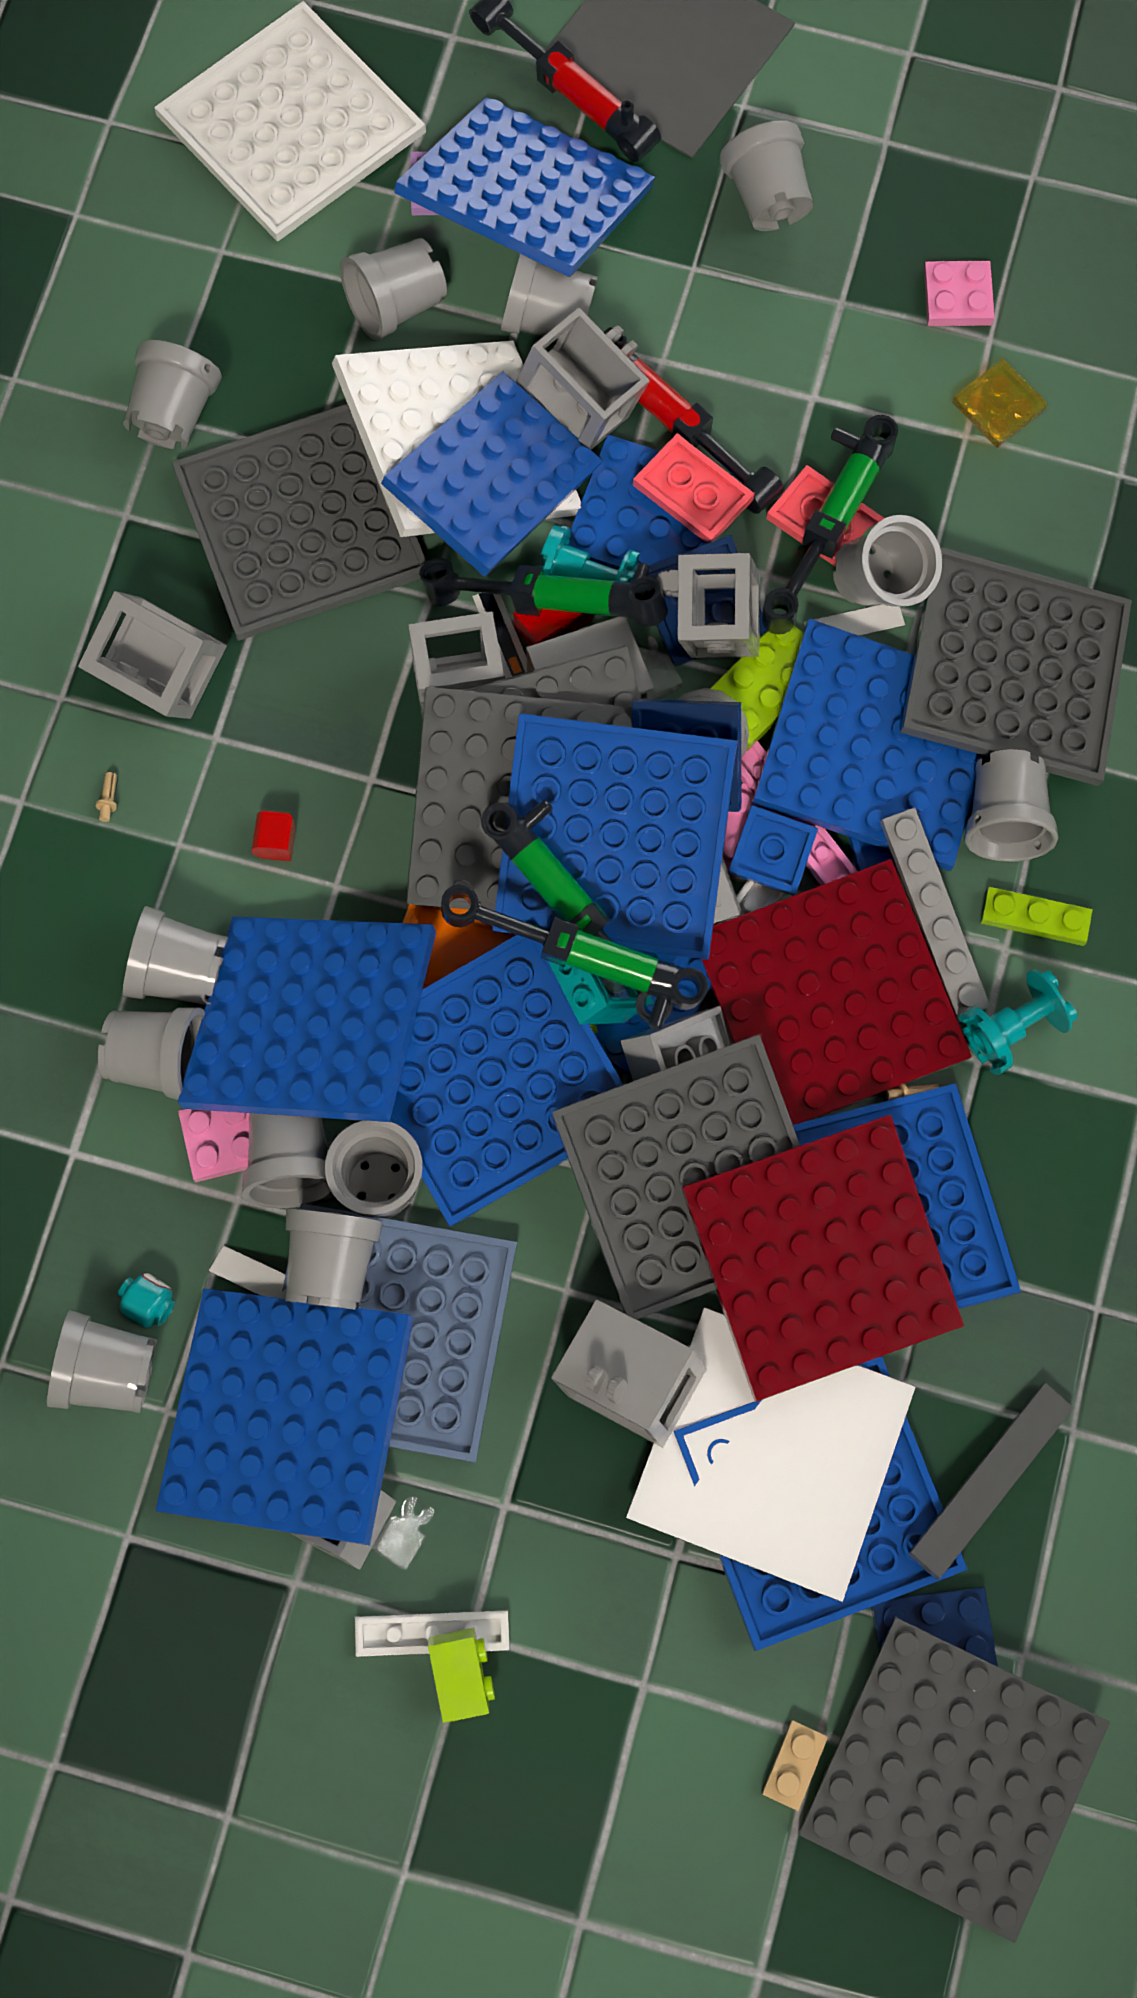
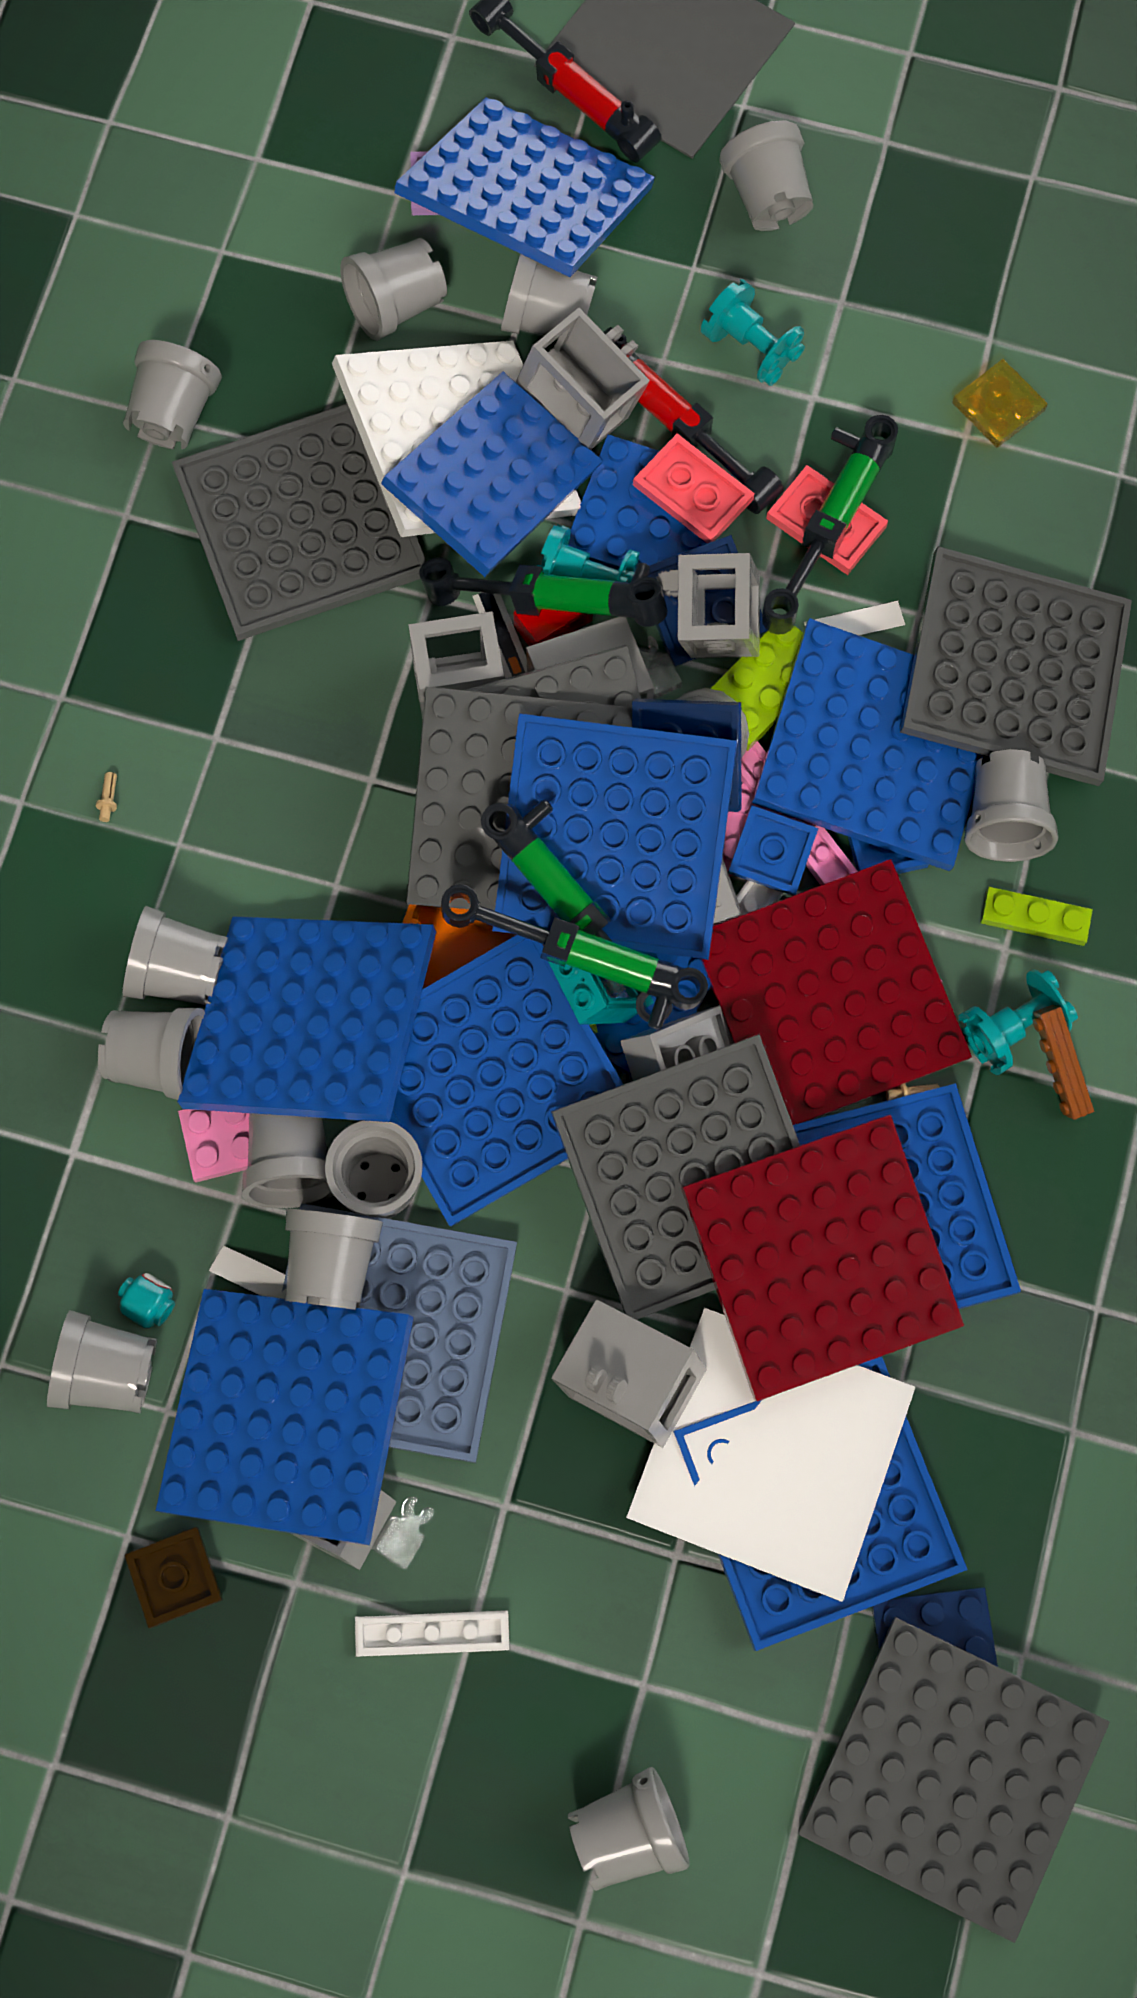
(153, 656): light grey piece -> none
(173, 1577): none -> dark brown plate
(274, 836): red piece -> none
(290, 120): white plate -> none
(459, 1674): lime brick -> none
(629, 1833): none -> light grey piece
(736, 317): none -> teal piece
(794, 1765): tan plate -> none
(899, 547): light grey piece -> none
(934, 911): light grey plate -> none
(958, 293): bright pink plate -> none
(990, 1481): dark grey tile -> none
(1062, 1062): none -> dark orange piece

